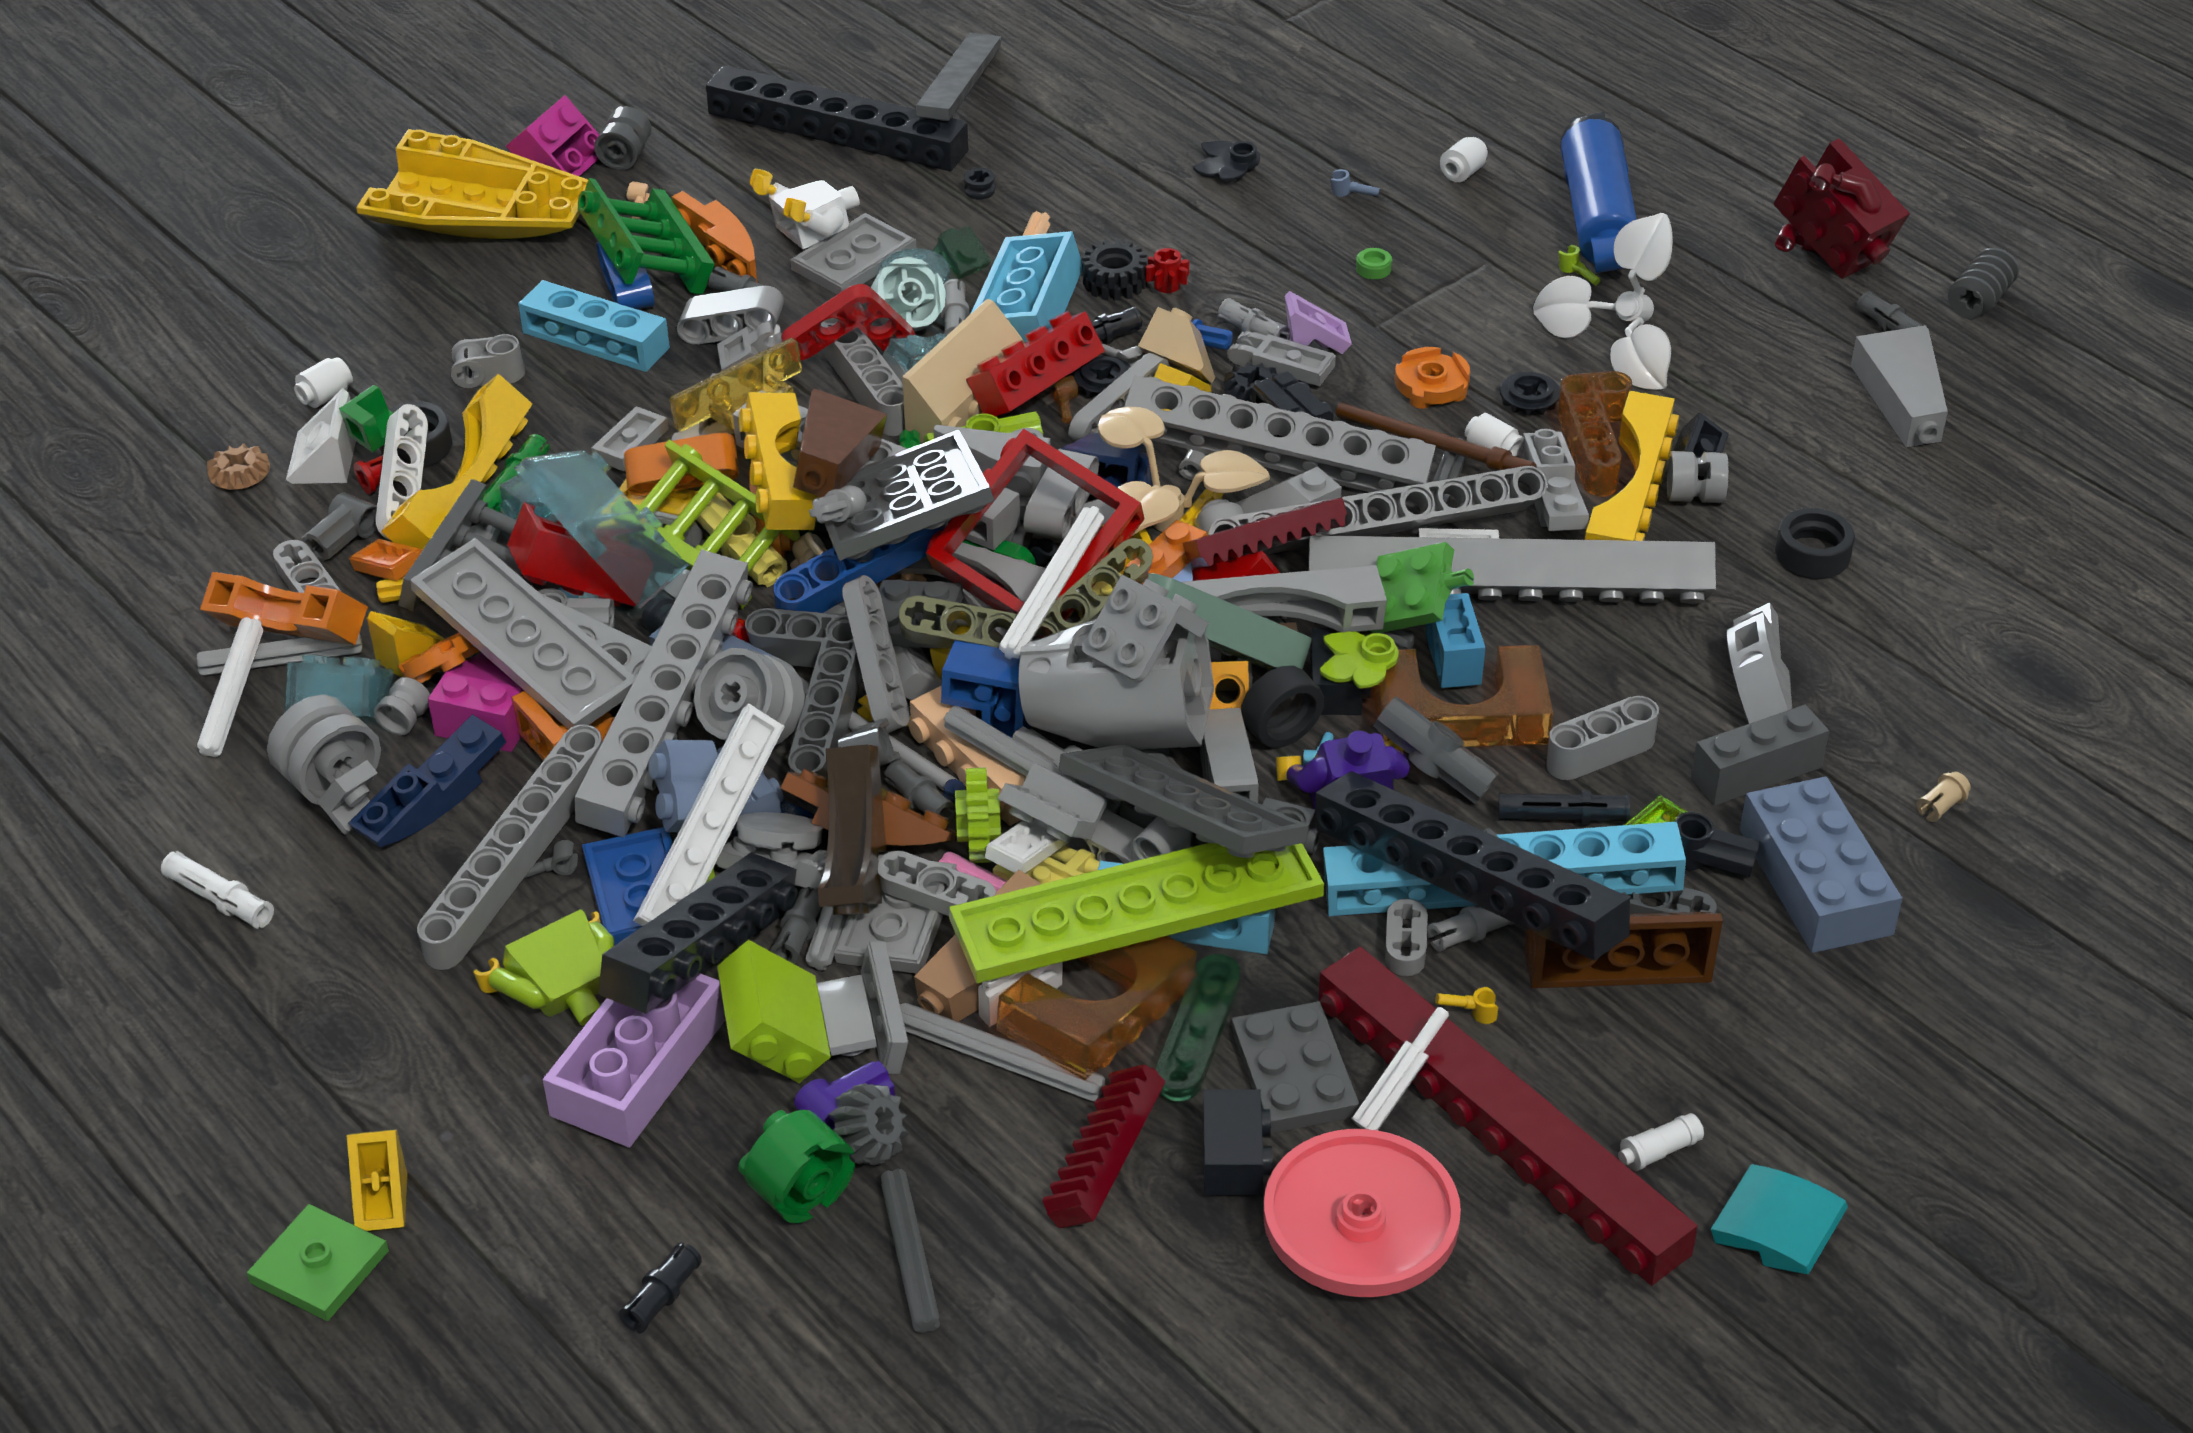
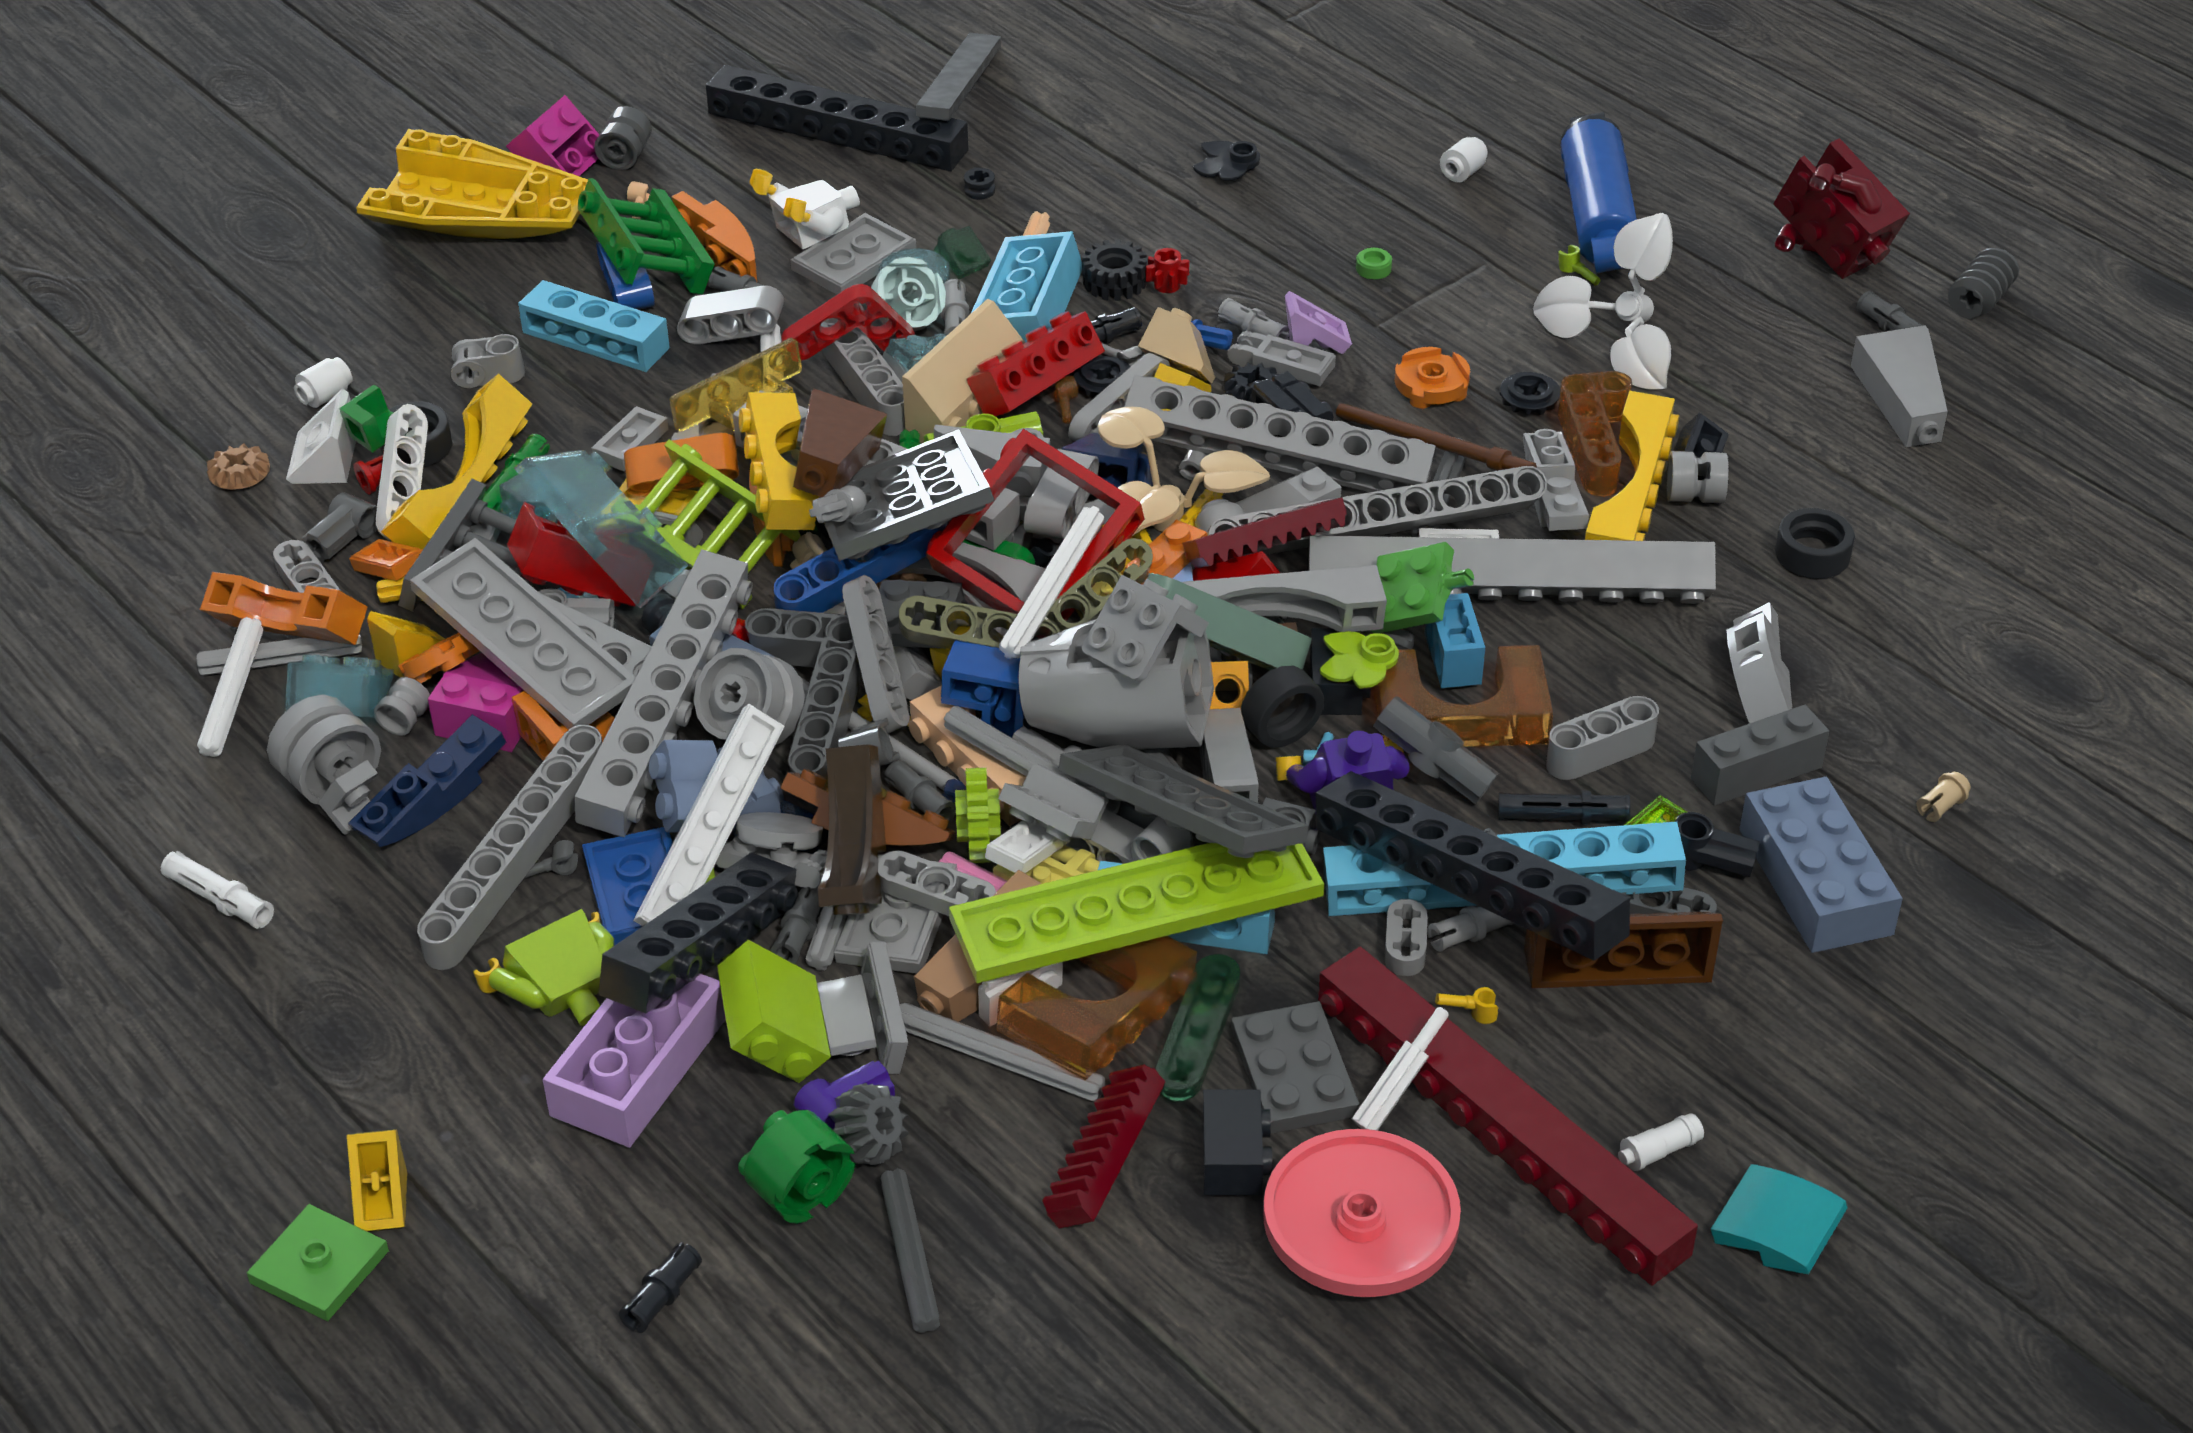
(746, 344): light grey plate -> none
(771, 563): light yellow piece -> none
(1342, 186): sand blue hand -> none
(1492, 432): white brick -> none

